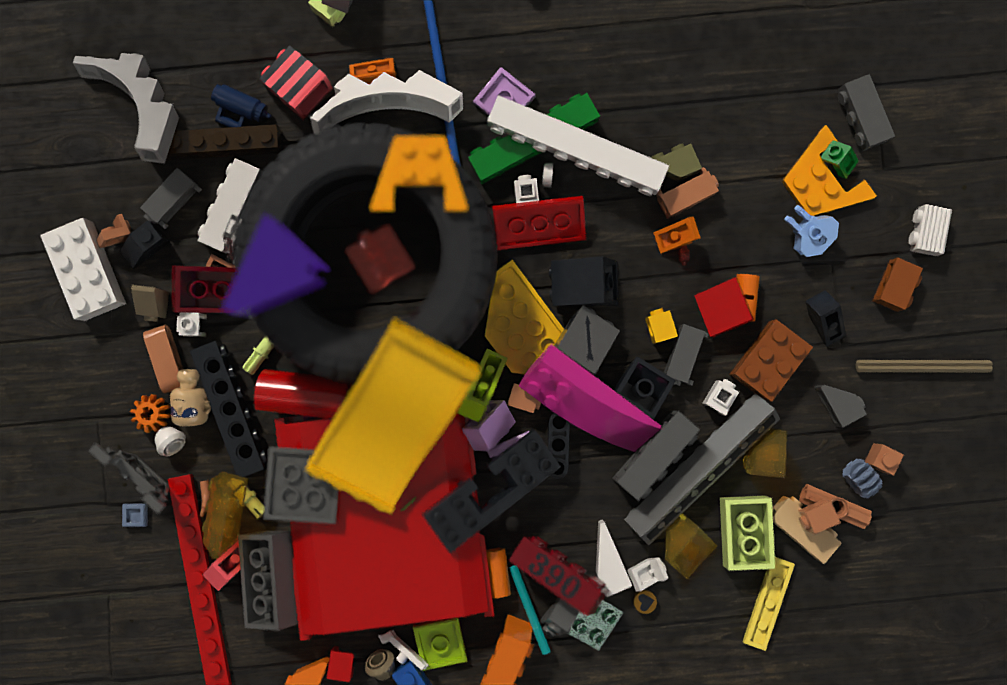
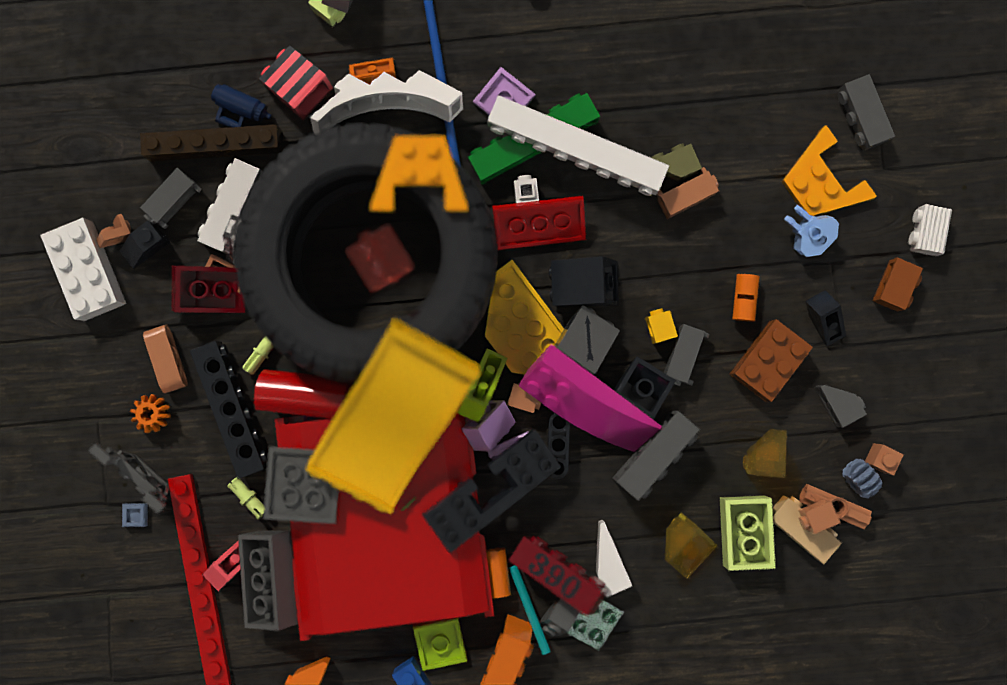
(150, 302): dark tan slope -> none
(156, 117): light grey arch -> none
(169, 441): white cone -> none
(189, 324): white window -> none
(189, 401): tan piece -> none
(205, 496): nougat bar -> none
(223, 512): clear yellow slope -> none
(273, 271): dark purple ladder -> none
(340, 665): red panel -> none
(380, 664): dark tan cone -> none
(406, 652): white piece -> none
(547, 175): white tile -> none
(645, 601): pearl gold tile -> none
(647, 573): white bracket -> none
(677, 235): orange slope -> none
(684, 255): clear red piece -> none
(702, 468): dark grey brick -> none
(721, 396): white window -> none
(724, 307): red tile -> none
(768, 604): light yellow tile -> none
(841, 157): green bracket -> none
(924, 366): dark tan axle -> none

